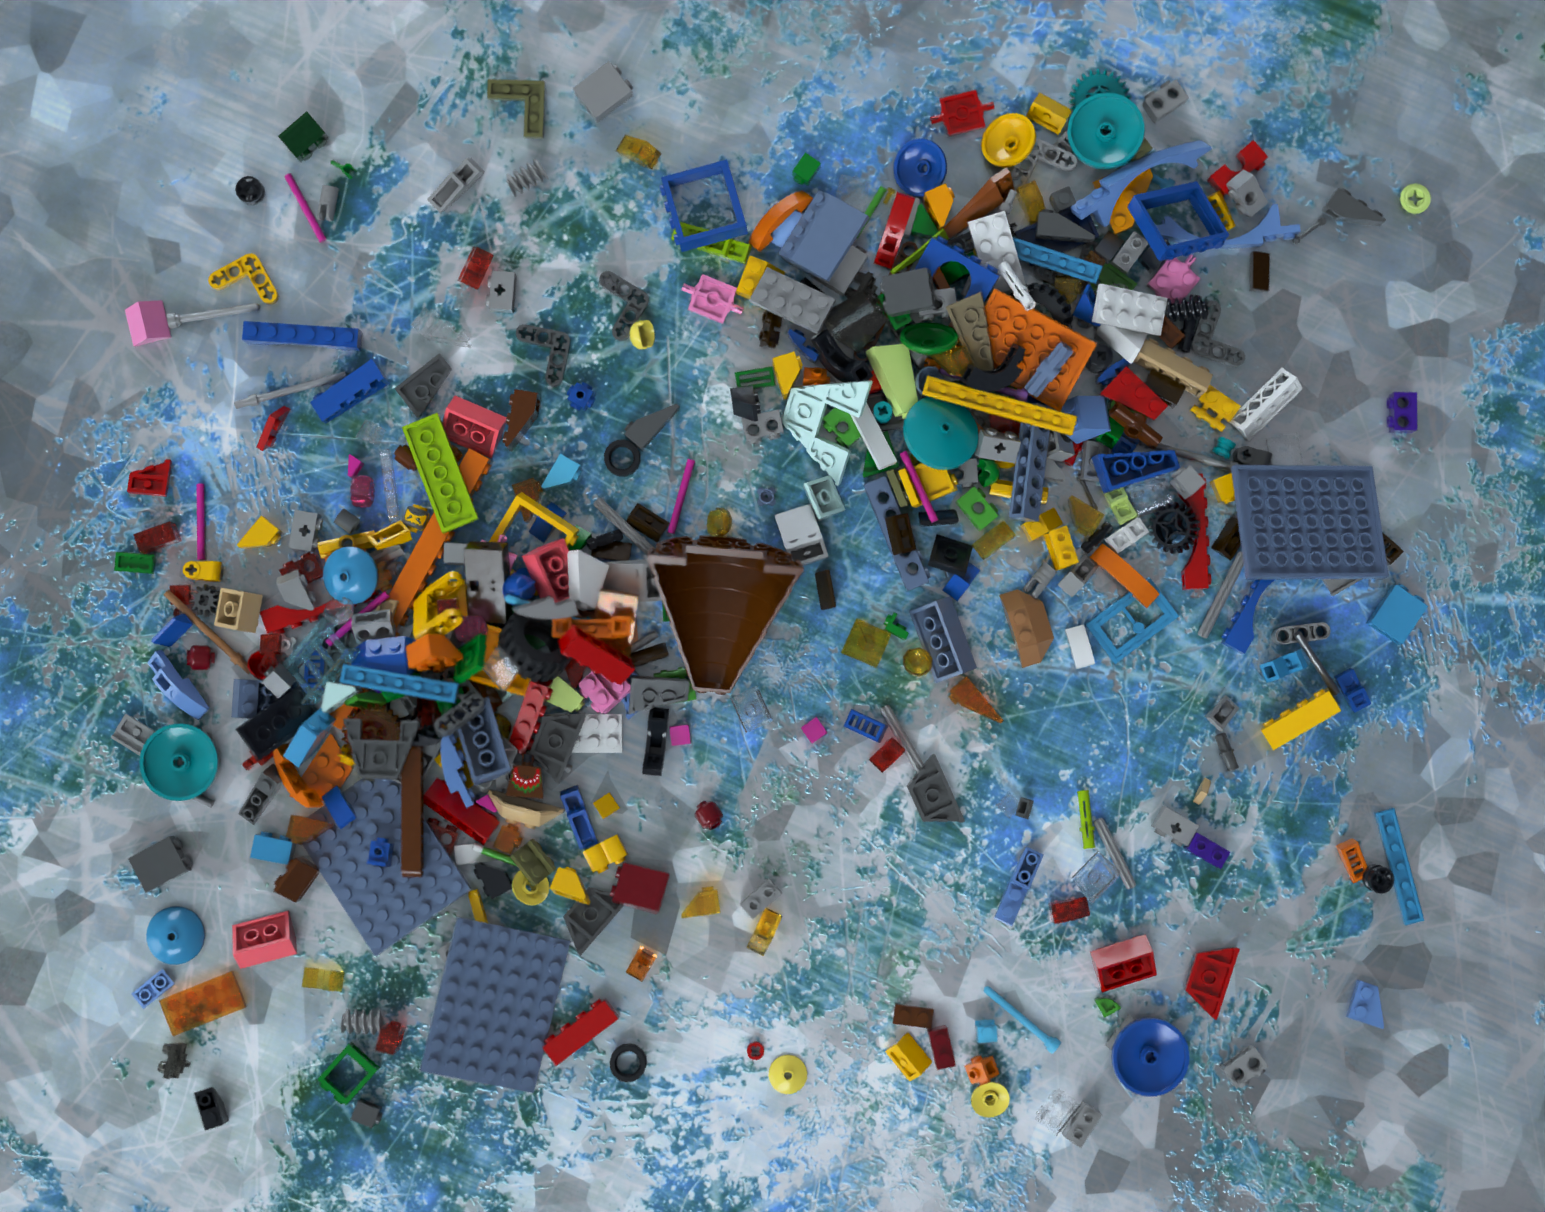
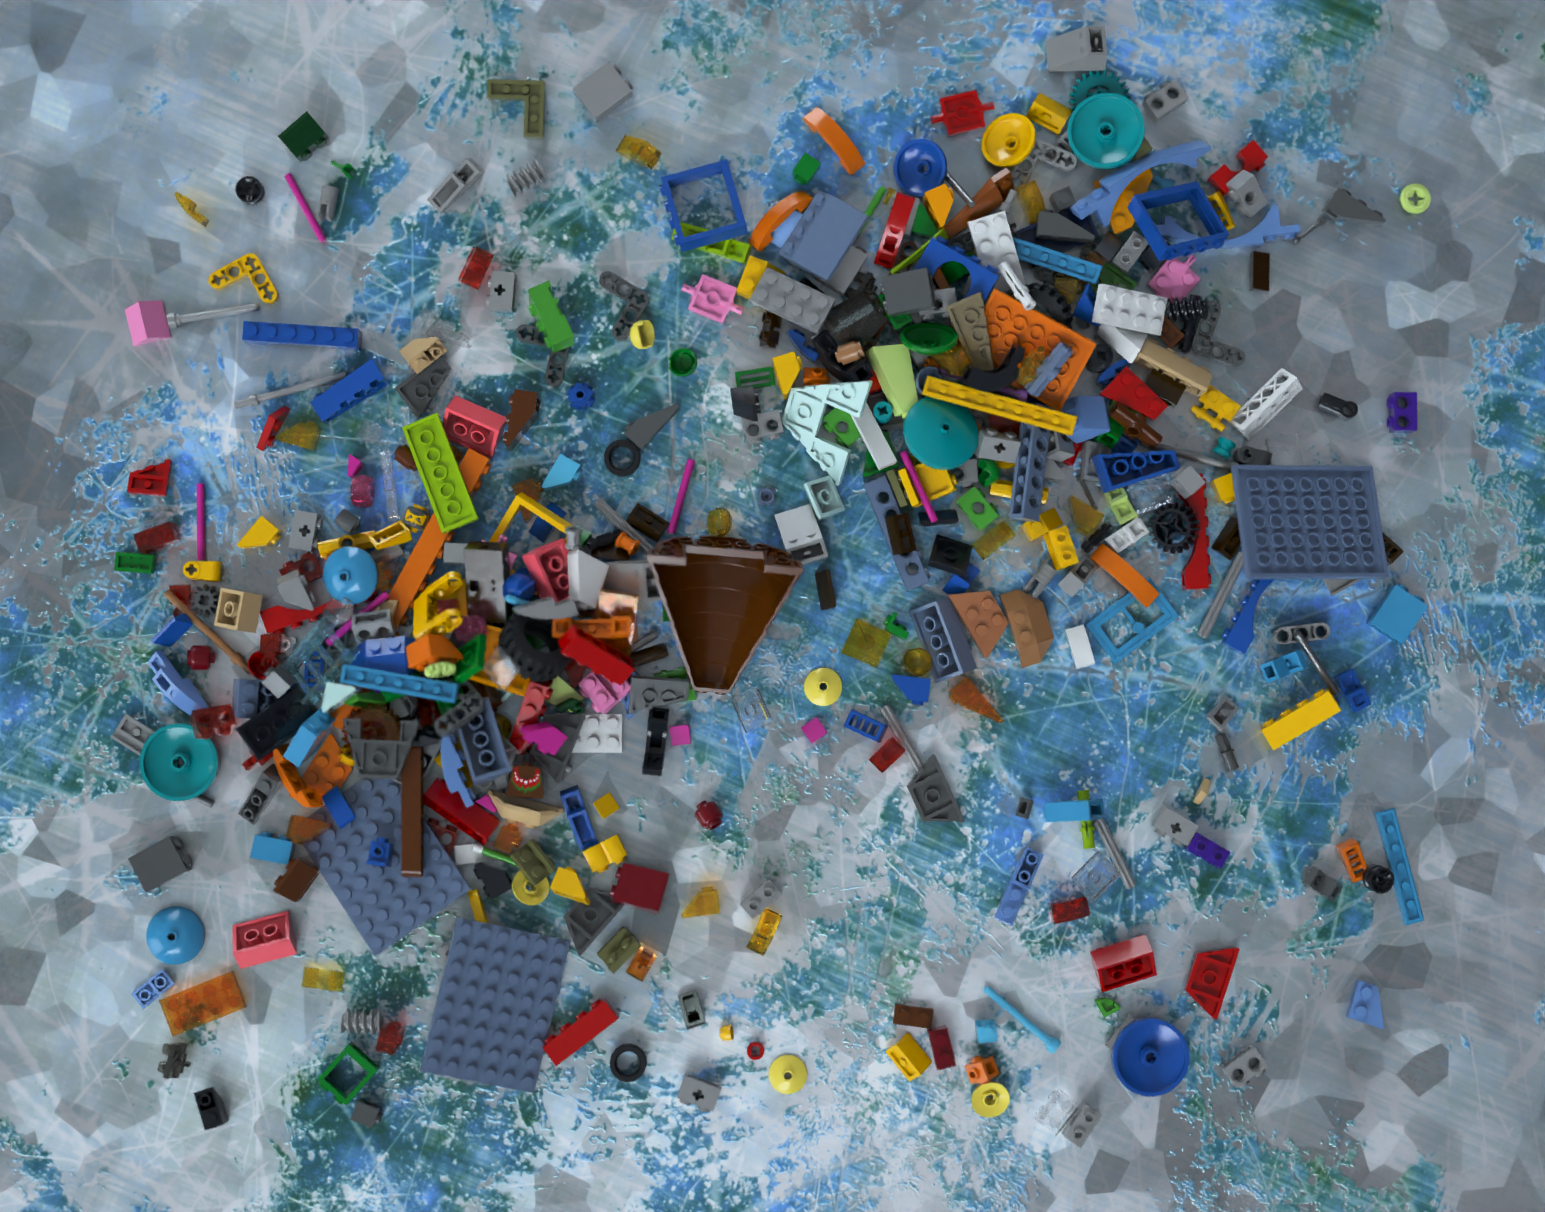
(189, 206): none -> clear yellow slope
(211, 717): none -> clear red brick
(301, 435): none -> clear yellow slope
(422, 352): none -> tan slope
(440, 670): none -> yellowish green gear
(545, 735): none -> dark pink slope
(549, 318): none -> bright green wedge
(571, 704): none -> dark green arm
(573, 538): none -> light grey bush
(618, 949): none -> olive bracket
(627, 543): none -> orange bush
(683, 362): none -> green hair
(691, 1009): none -> pearl dark grey slope
(709, 1090): none -> light grey brick
(726, 1032): none -> yellow hinge
(819, 696): none -> light yellow dish
(836, 138): none -> orange slope
(849, 352): none -> medium nougat brick
(913, 688): none -> blue slope
(959, 190): none -> flat silver bar
(981, 618): none -> nougat wing
(1030, 363): none -> clear yellow slope
(1074, 810): none -> dark azure brick
(1078, 50): none -> light grey slope
(1322, 883): none -> dark grey brick
(1335, 406): none -> black piece

